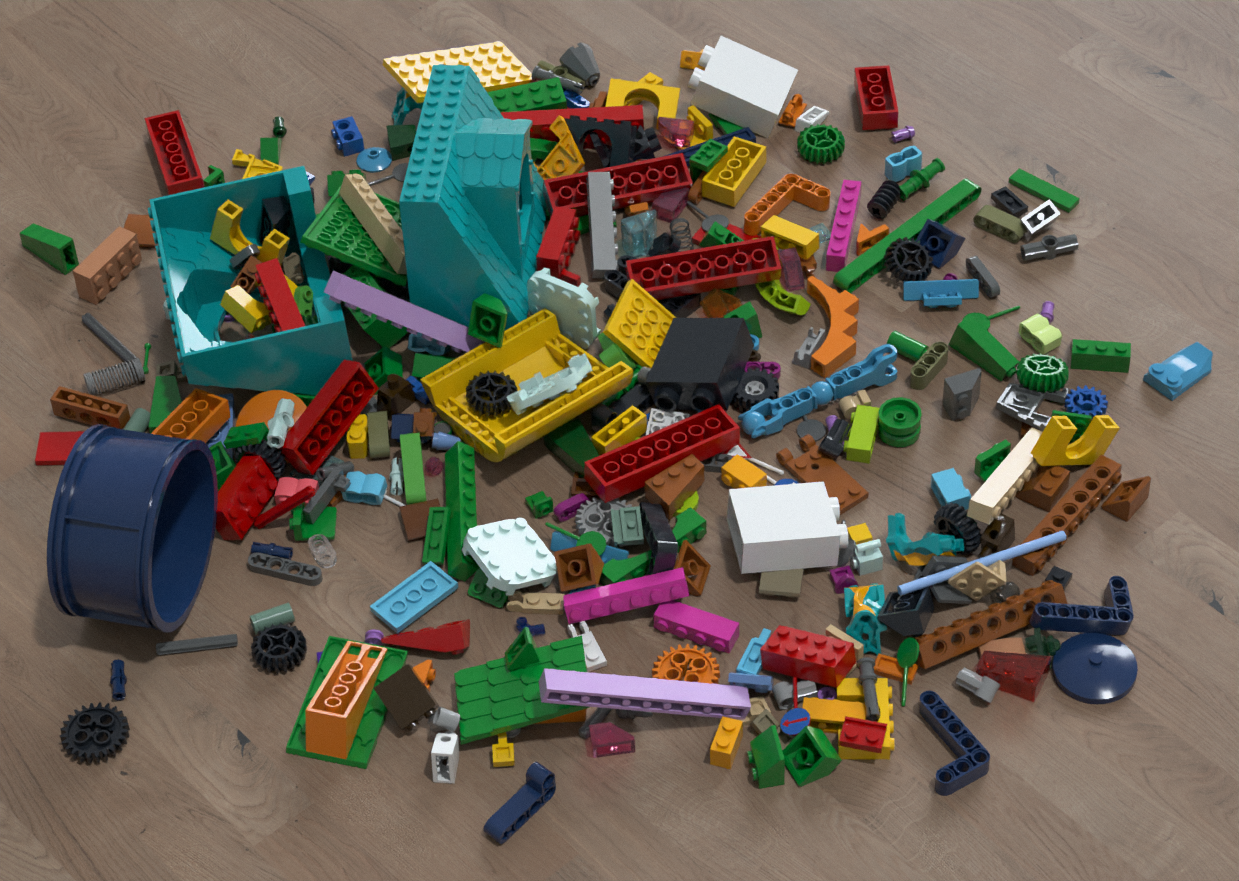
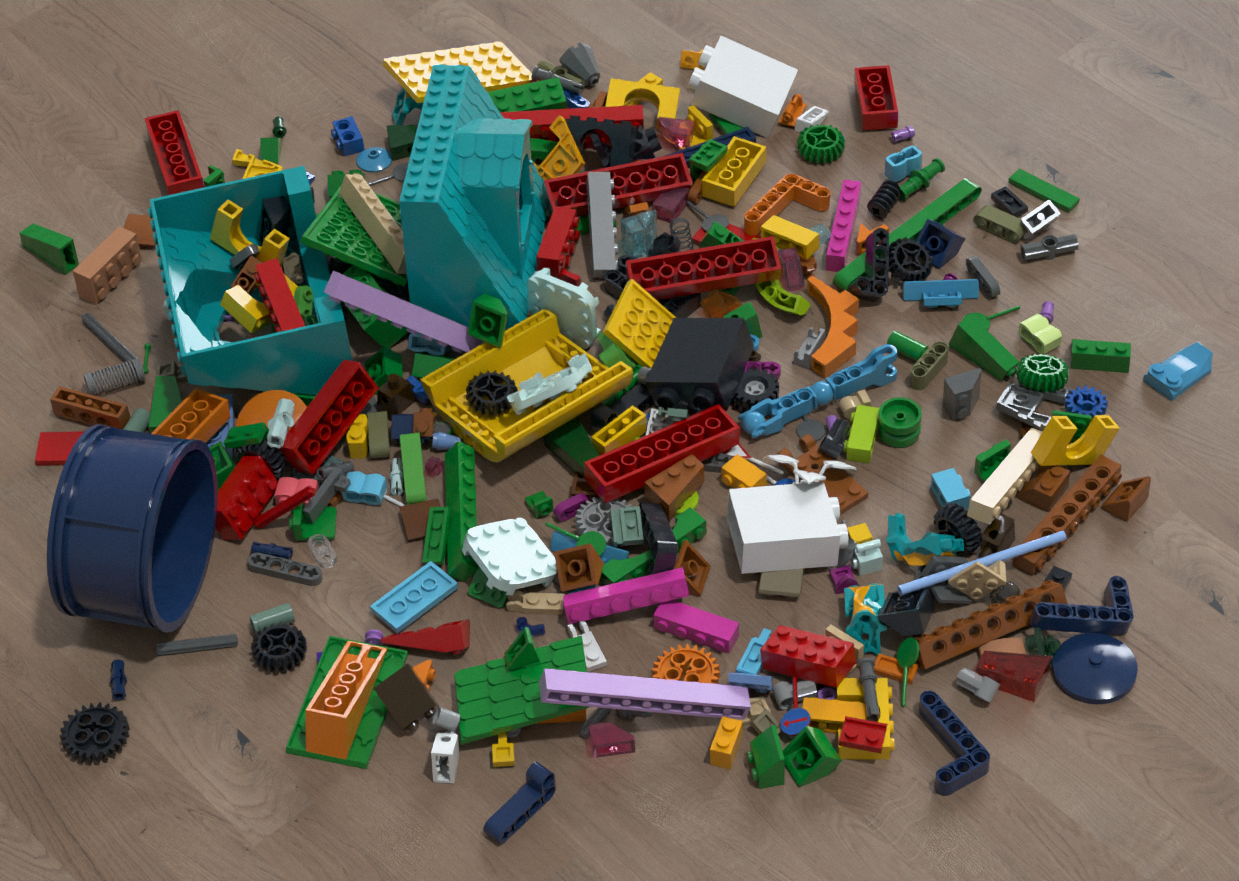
(675, 414): none -> sand green plate
(809, 477): none -> white plant
(876, 244): none -> black beam

